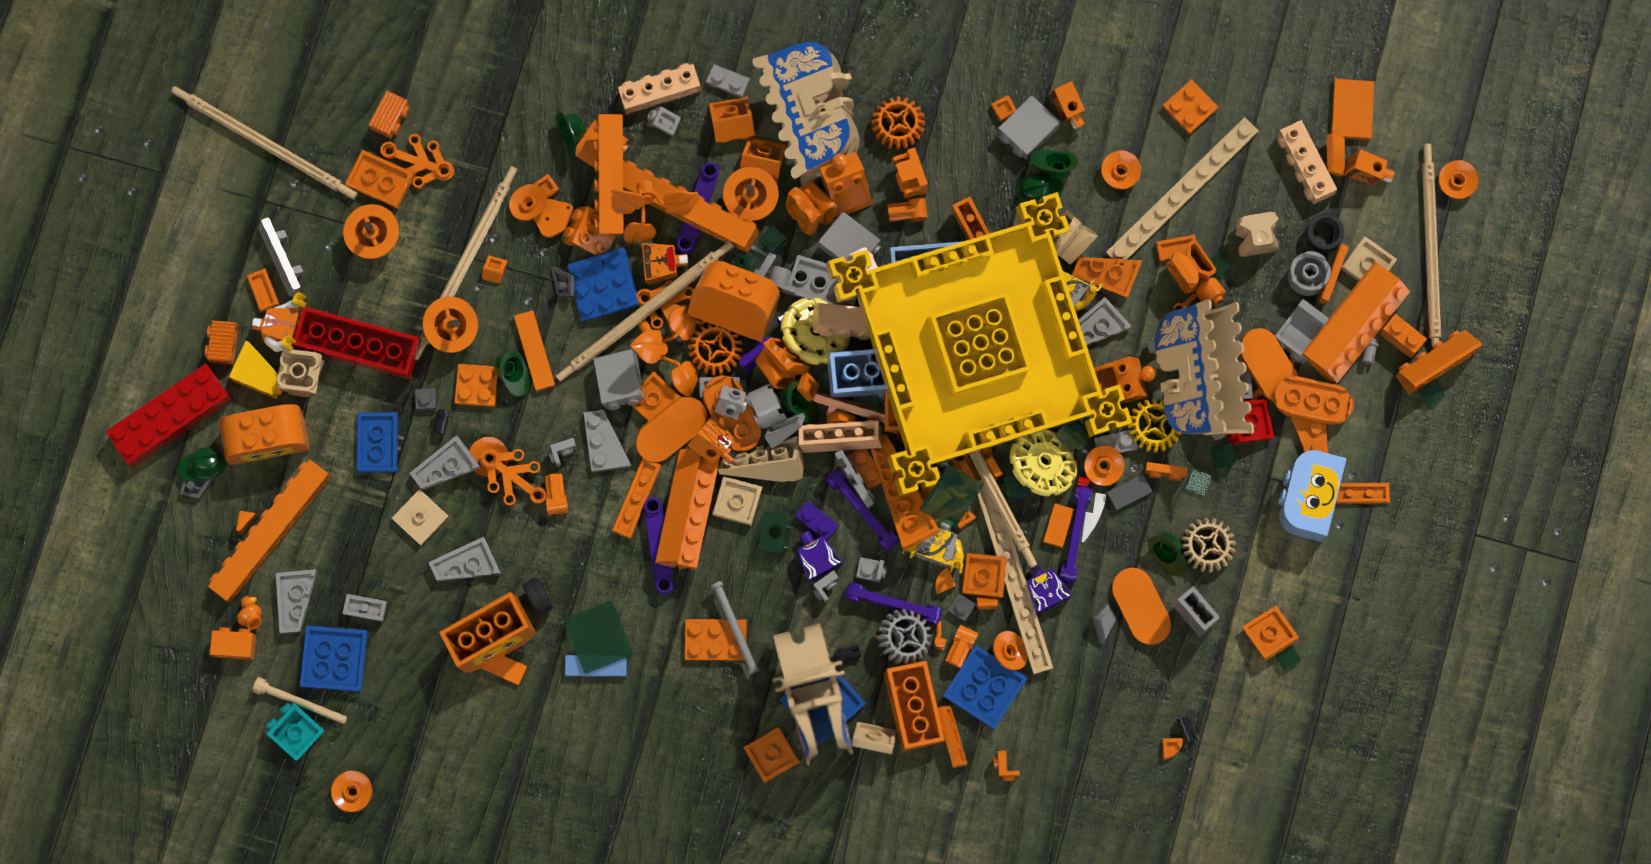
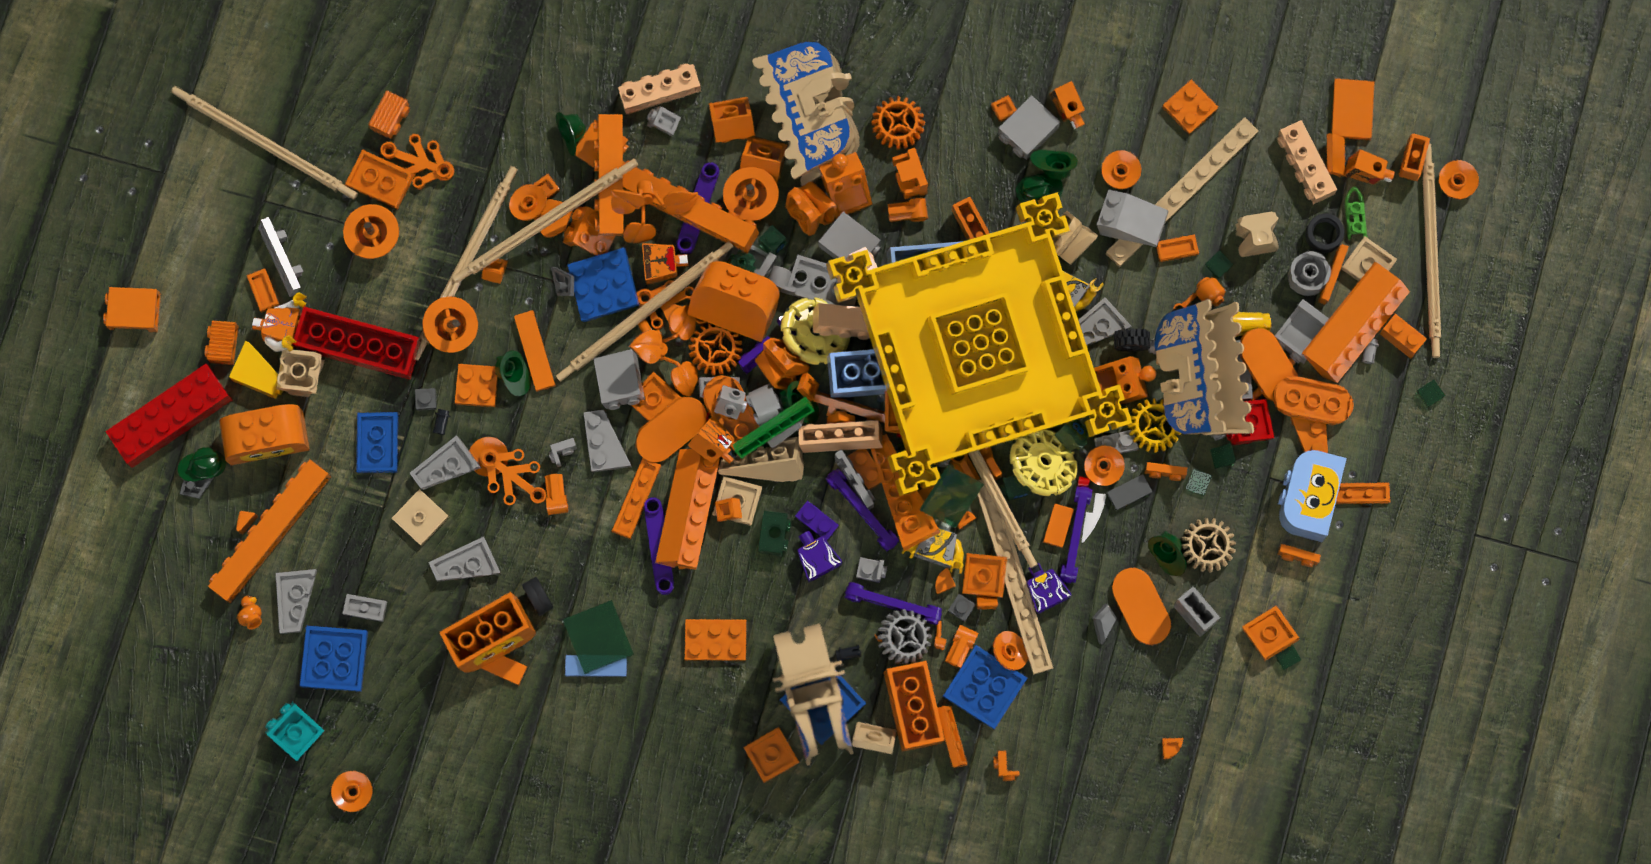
(132, 308): none -> orange panel
(233, 644): orange brick -> none
(262, 687): tan piece -> none
(545, 220): none -> tan axle
(728, 81): light grey plate -> none
(728, 509): none -> orange slope
(735, 628): light grey bar -> none
(773, 427): none -> green piece
(827, 583): light grey bracket -> none
(1115, 274): orange wing -> none
(1131, 219): none -> light grey slope
(1132, 340): none -> black tyre
(1186, 728): black pin -> none
(1190, 267): orange piece -> none
(1252, 321): none -> yellow plant
(1291, 553): none -> orange plate
(1355, 209): none -> bright green piece
(1414, 157): none -> orange brick
(1438, 361): orange slope -> none

